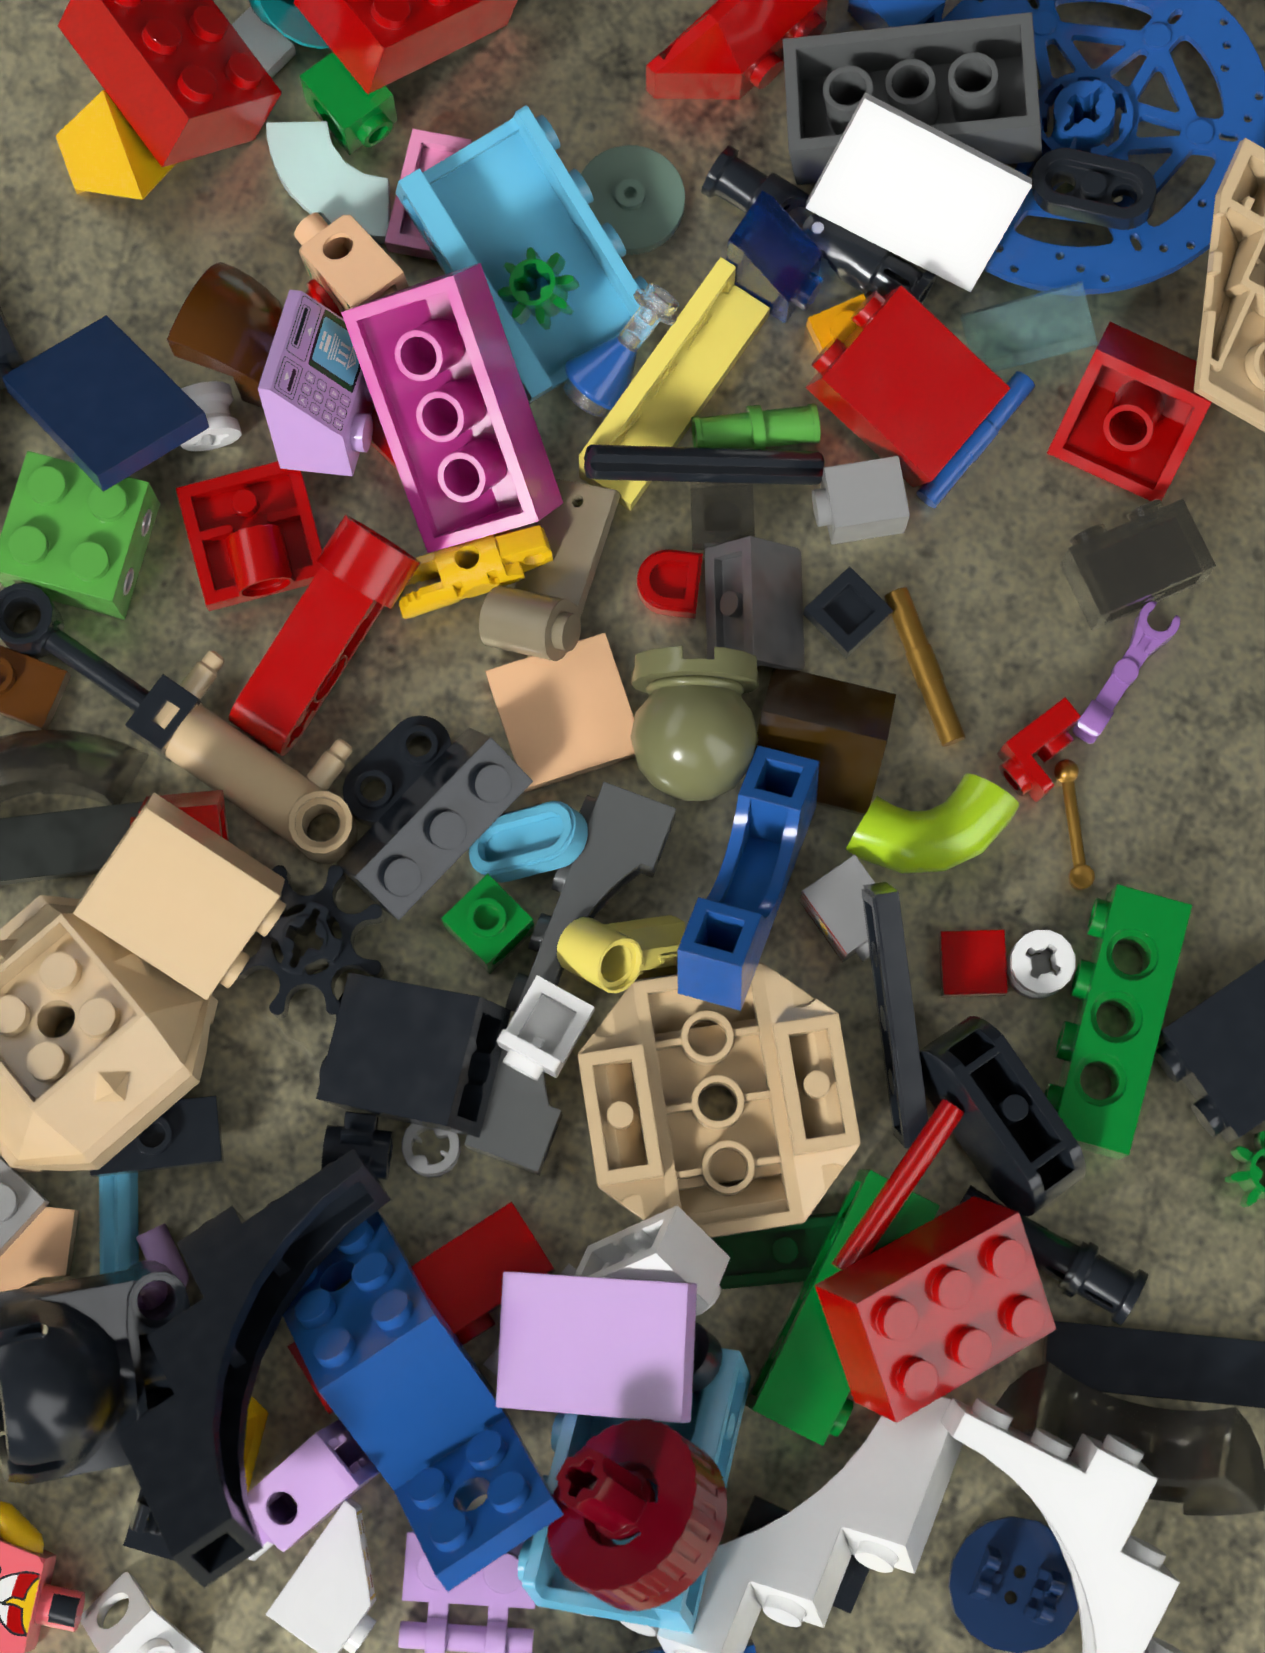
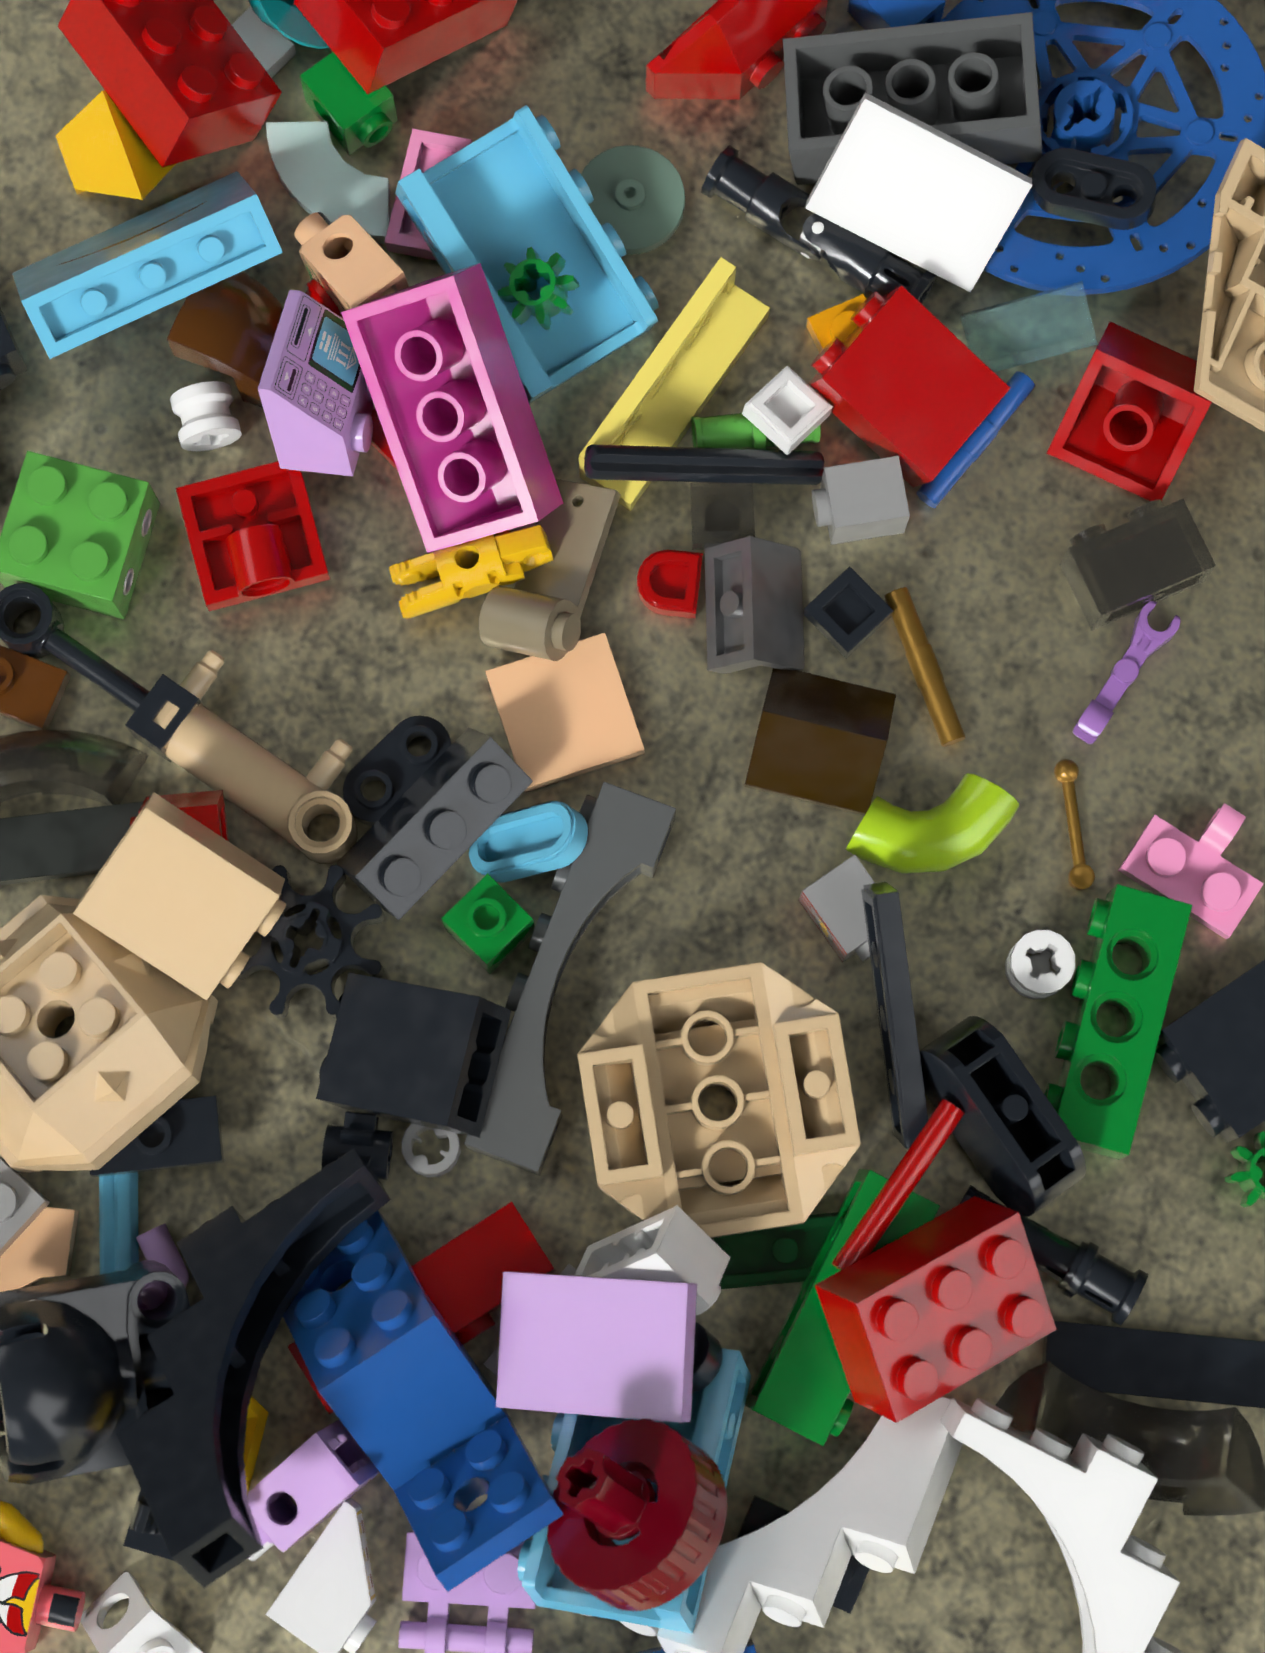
(105, 402): dark blue tile -> none
(146, 263): none -> medium azure panel
(338, 608): red beam -> none
(544, 1029): white bracket -> none
(606, 370): piece -> none
(620, 952): light yellow piece -> none
(694, 727): olive tile -> none
(736, 918): blue arch -> none
(775, 259): clear blue slope -> none
(787, 410): none -> white tile
(973, 963): red tile -> none
(984, 1573): dark blue plate -> none
(1044, 738): red bracket -> none
(1194, 871): none -> bright pink plate

